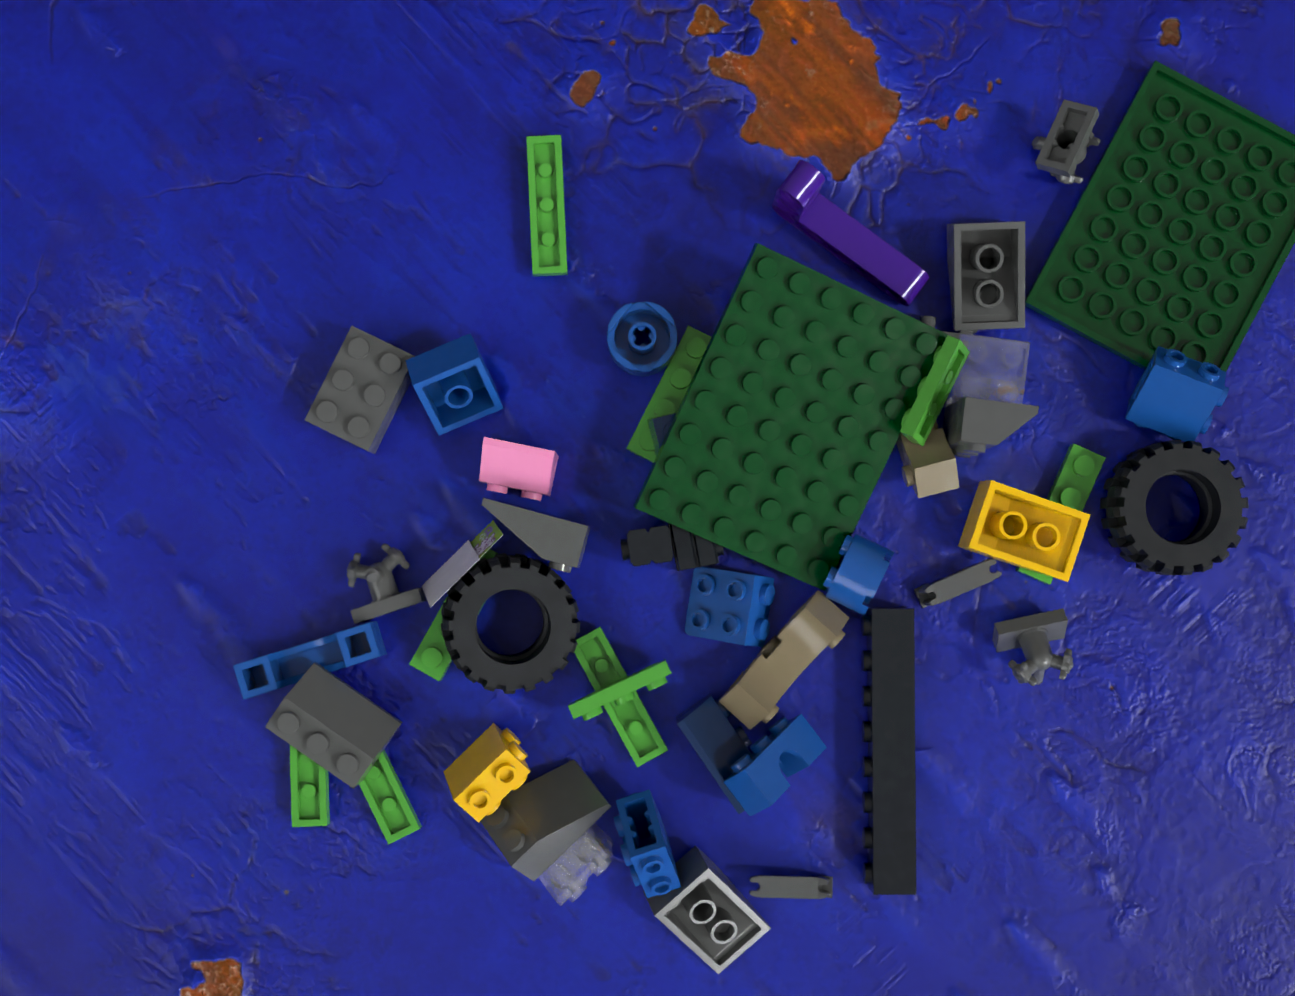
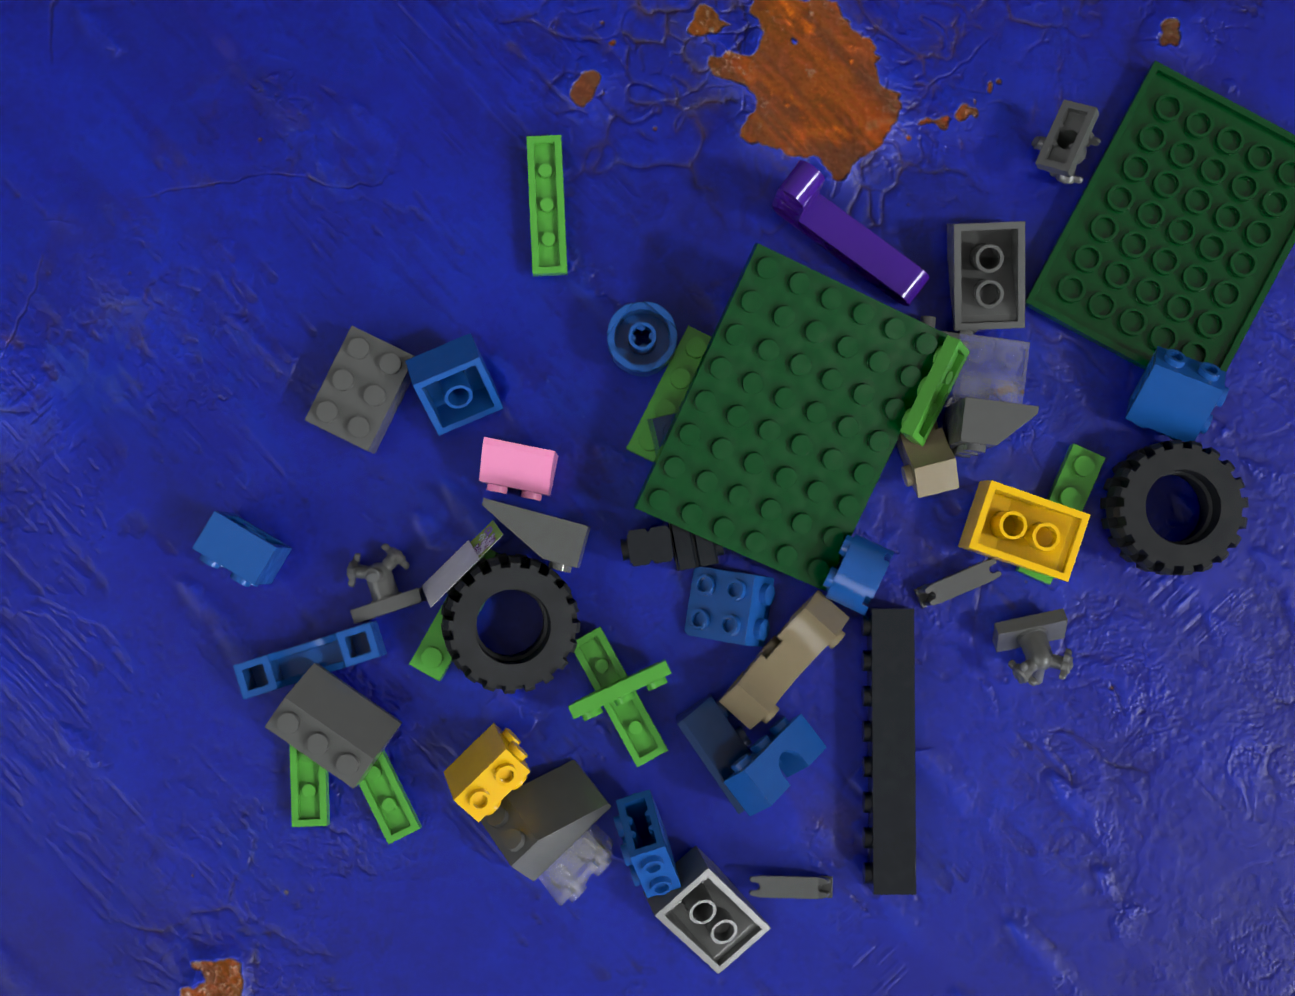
(241, 548): none -> blue brick

